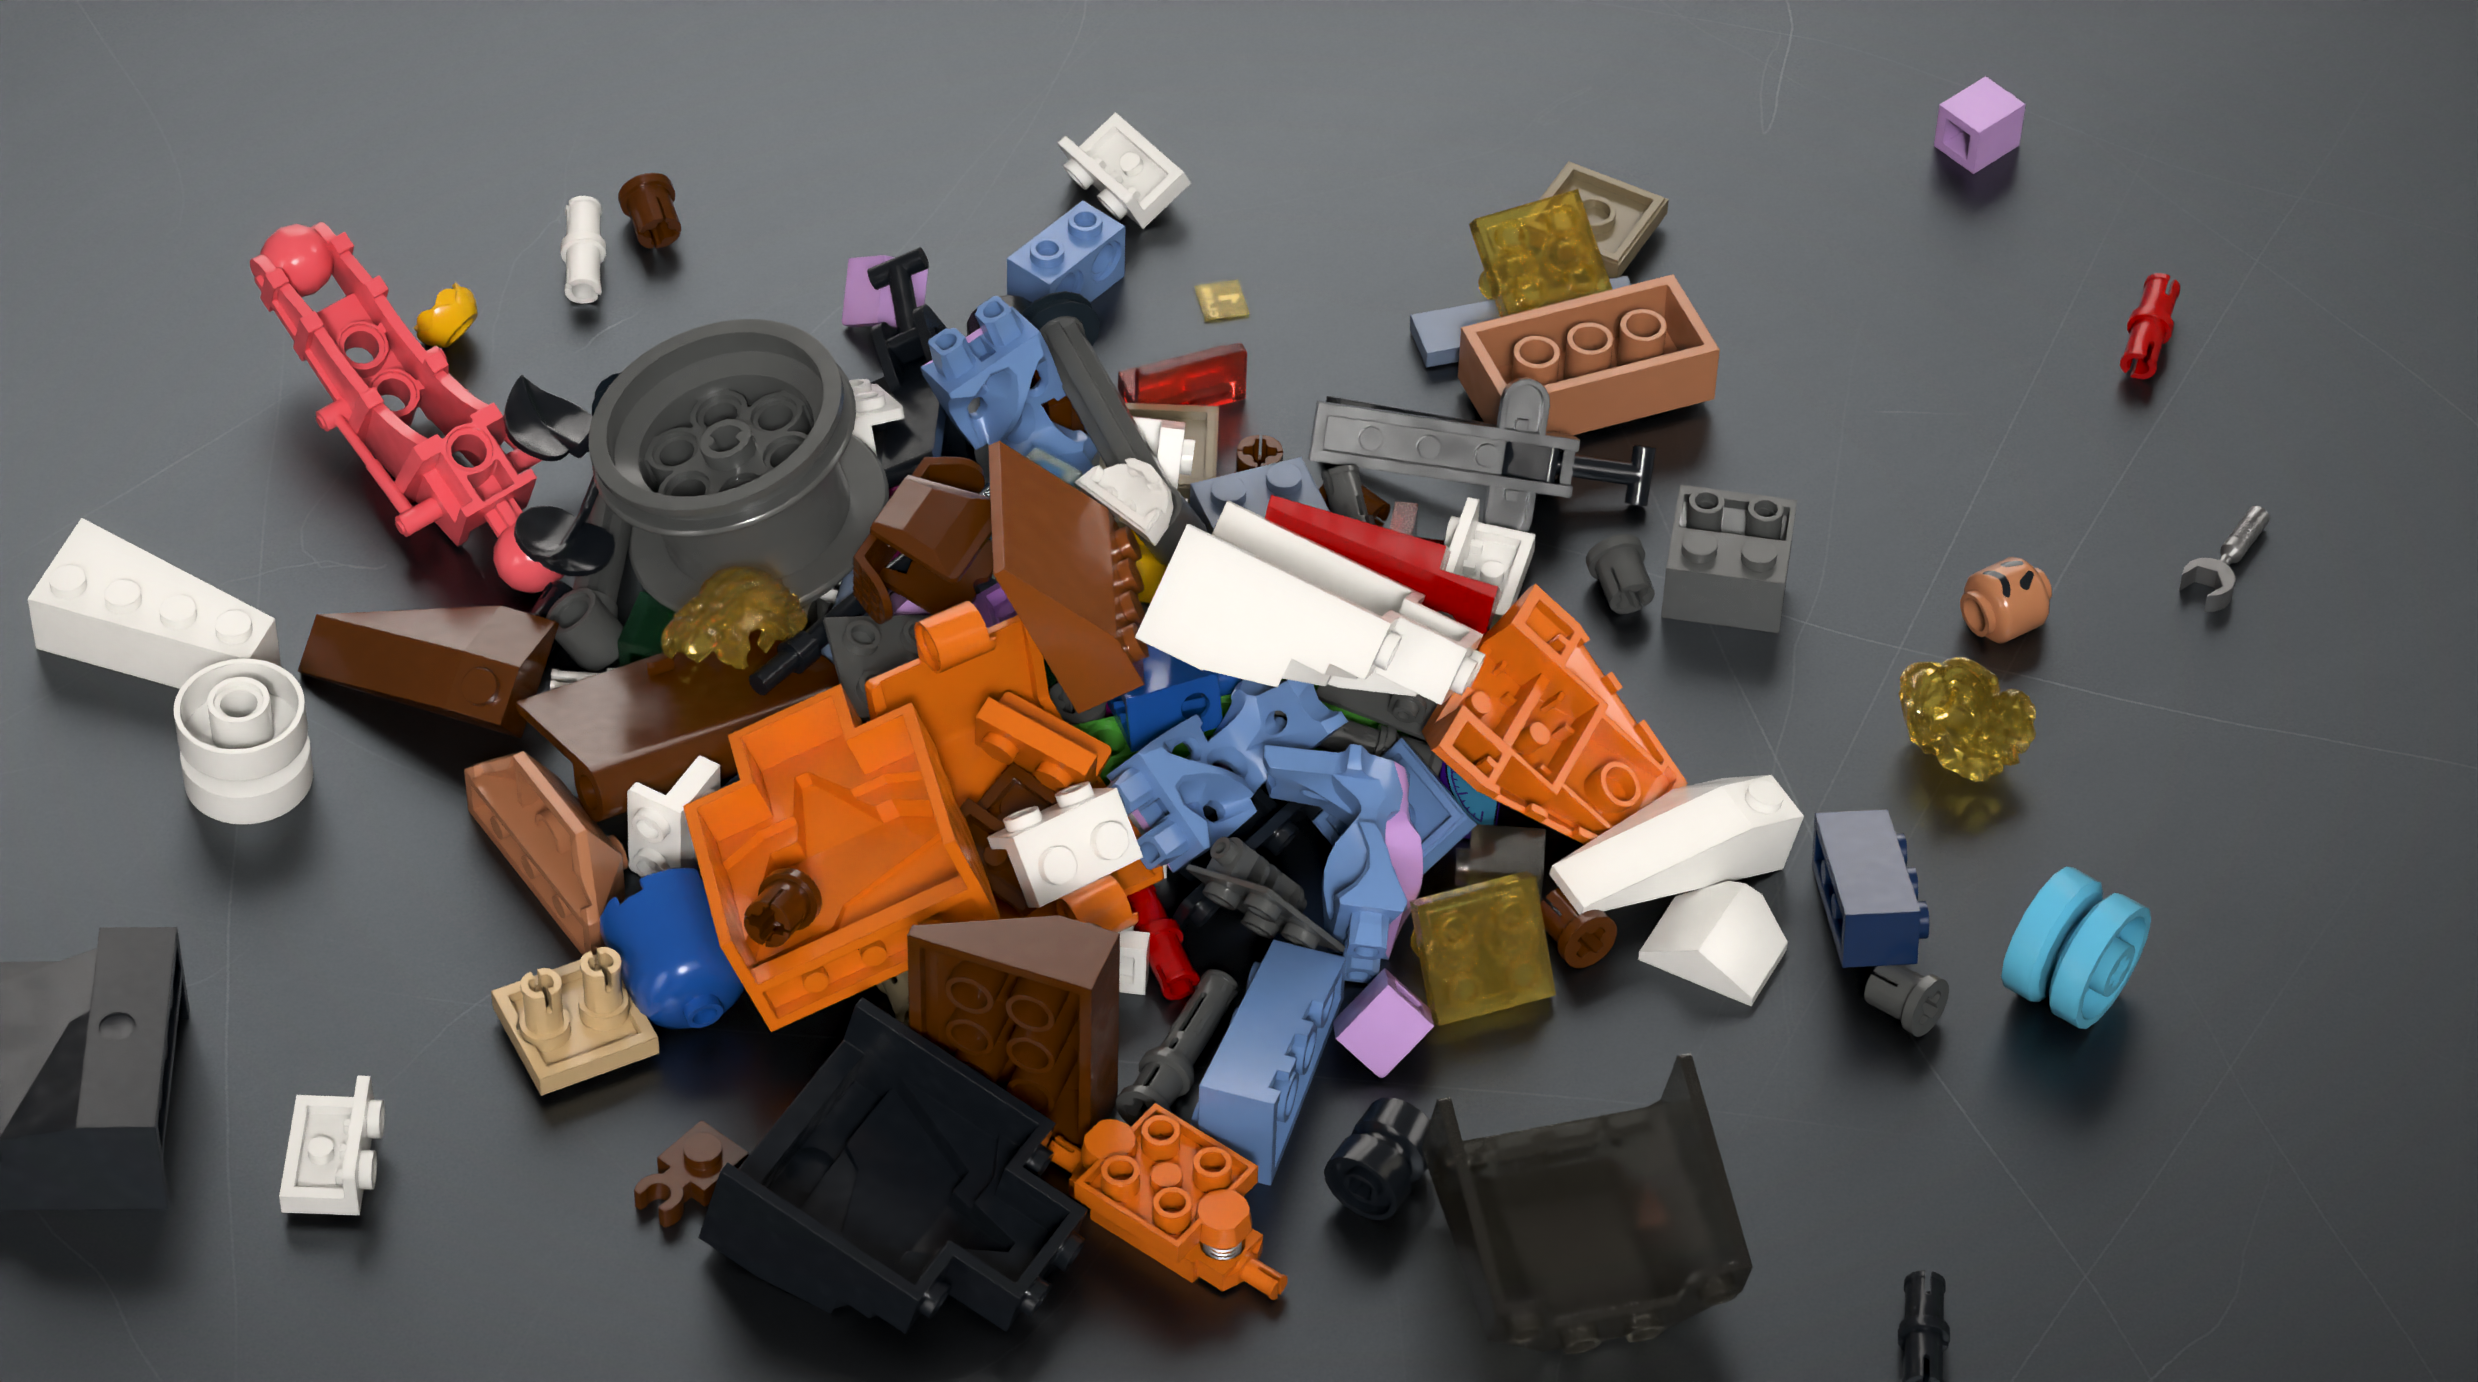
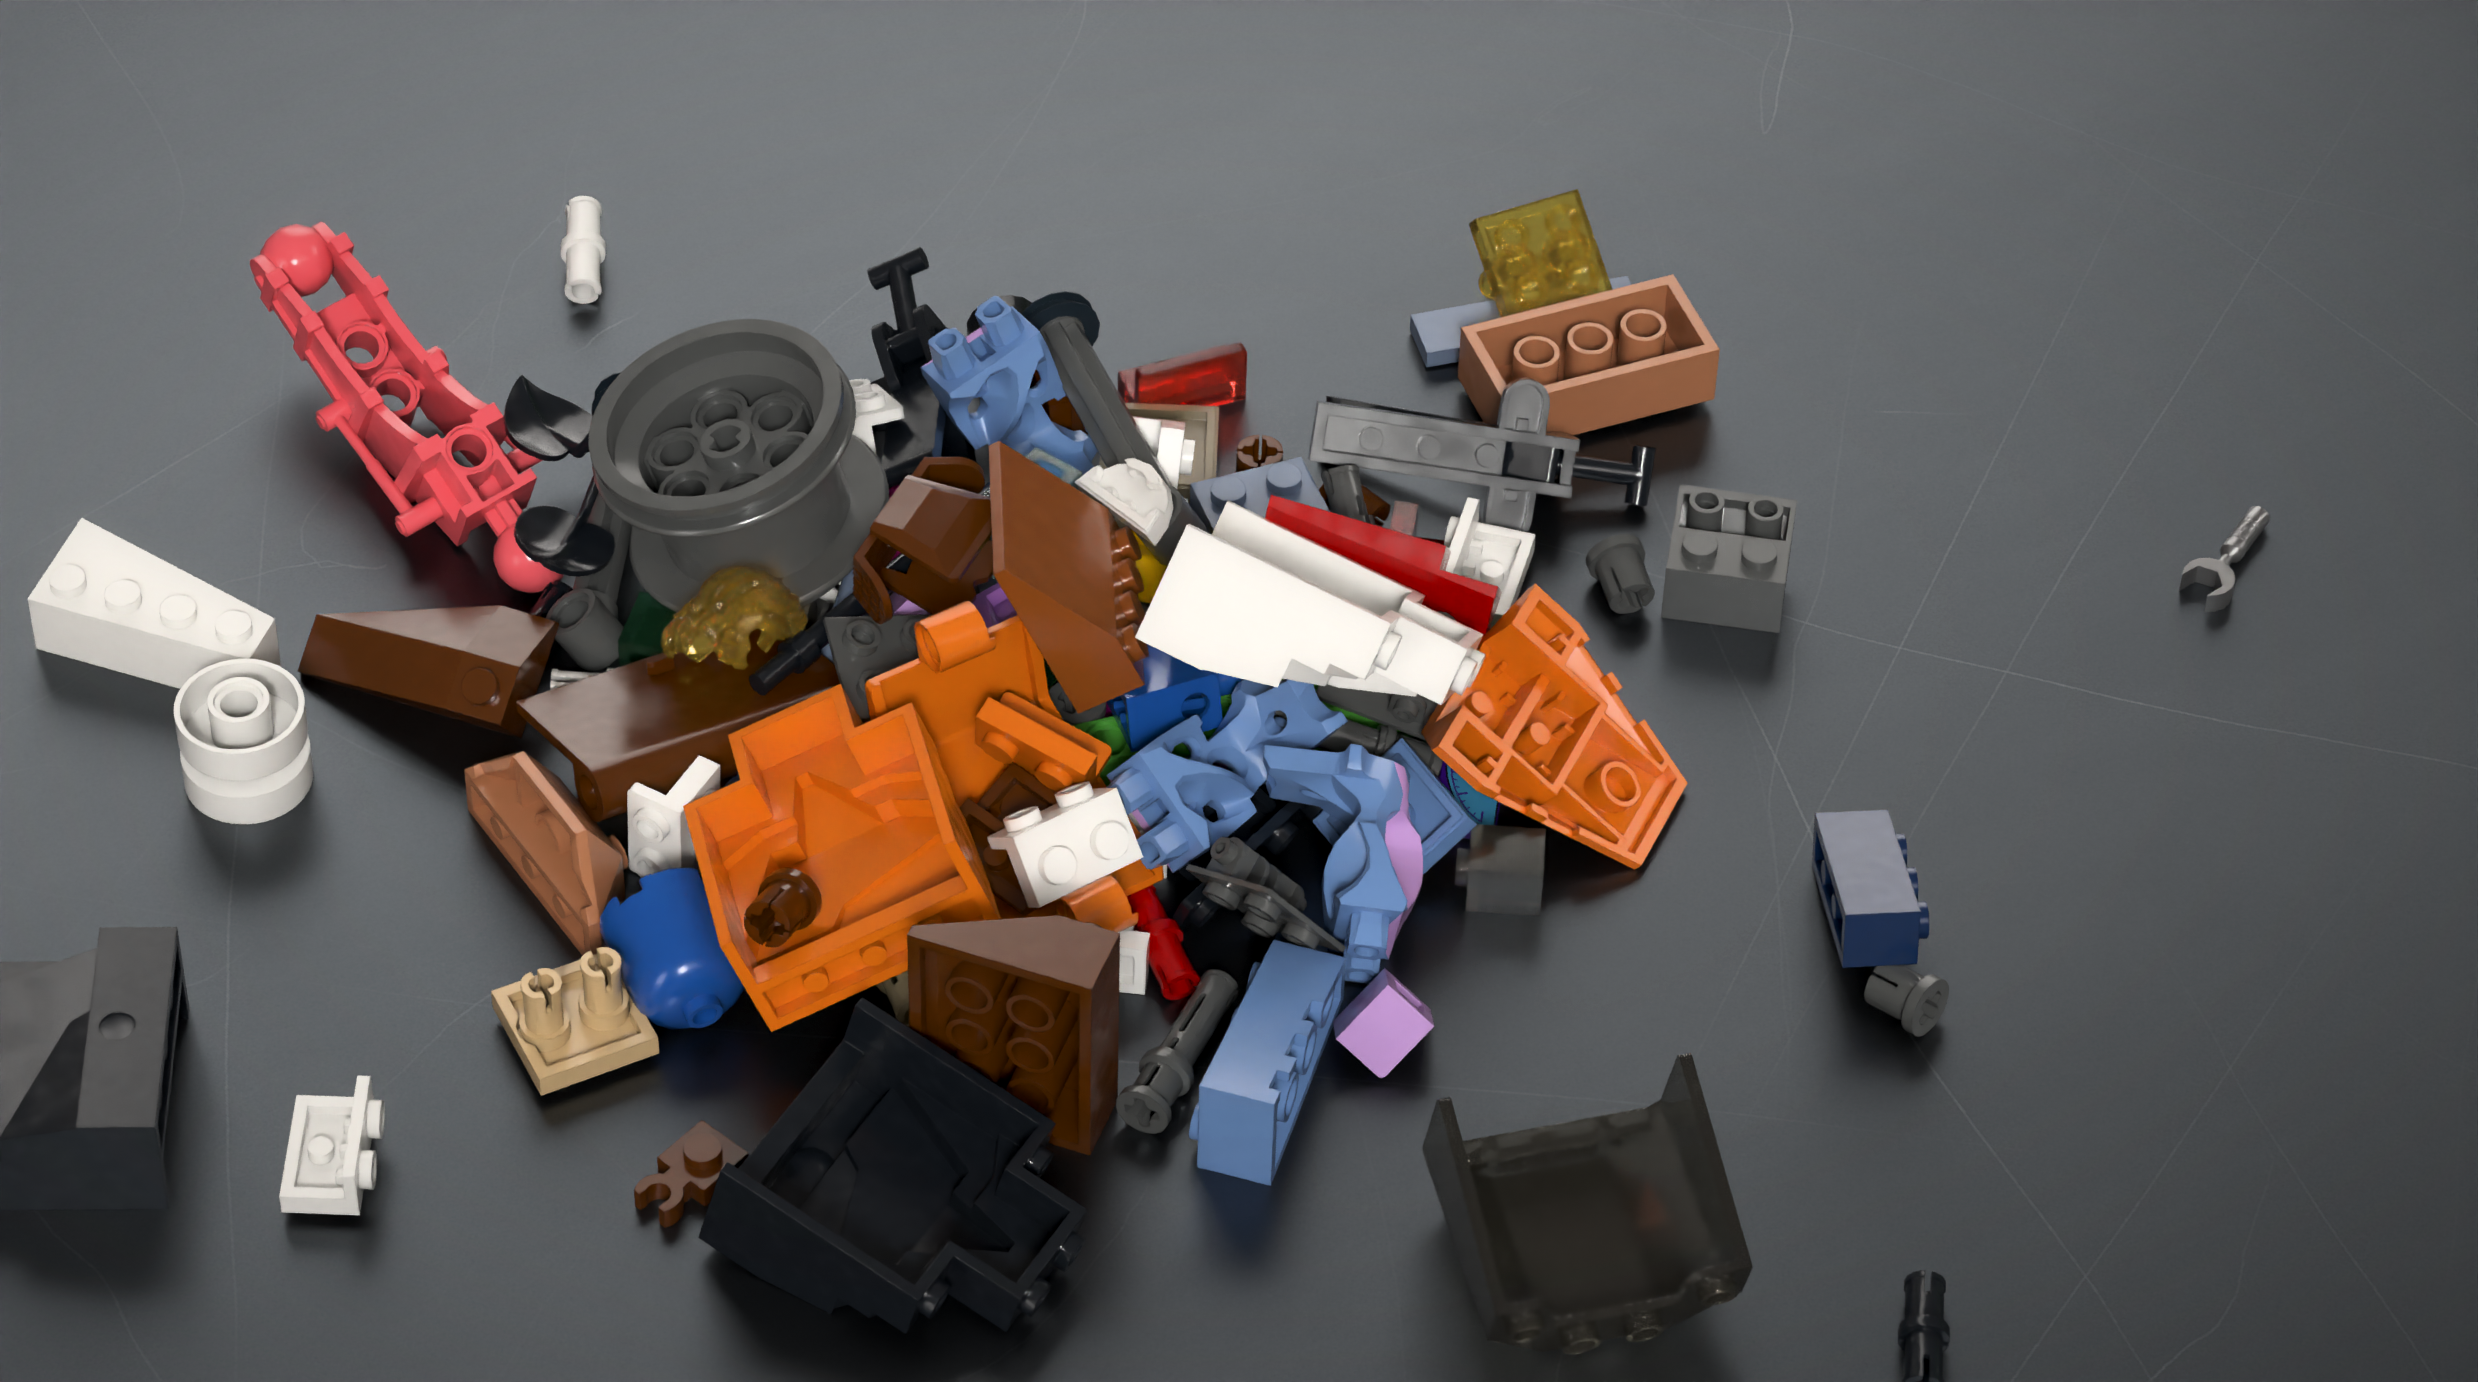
(448, 318): yellow plate -> none
(650, 206): reddish brown bush -> none
(868, 306): lavender panel -> none
(1074, 254): medium blue brick -> none
(1126, 170): white bracket -> none
(1172, 1197): orange piece -> none
(1221, 299): clear yellow sticker -> none
(1379, 1159): black wheel -> none
(1482, 948): clear yellow plate -> none
(1581, 937): reddish brown bush -> none
(1617, 212): dark tan plate -> none
(1683, 844): white wedge -> none
(1718, 940): white slope -> none
(1964, 718): clear yellow hair -> none
(1979, 125): lavender brick -> none
(2006, 600): nougat head -> none
(2076, 947): medium azure wheel -> none
(2150, 326): red pin -> none

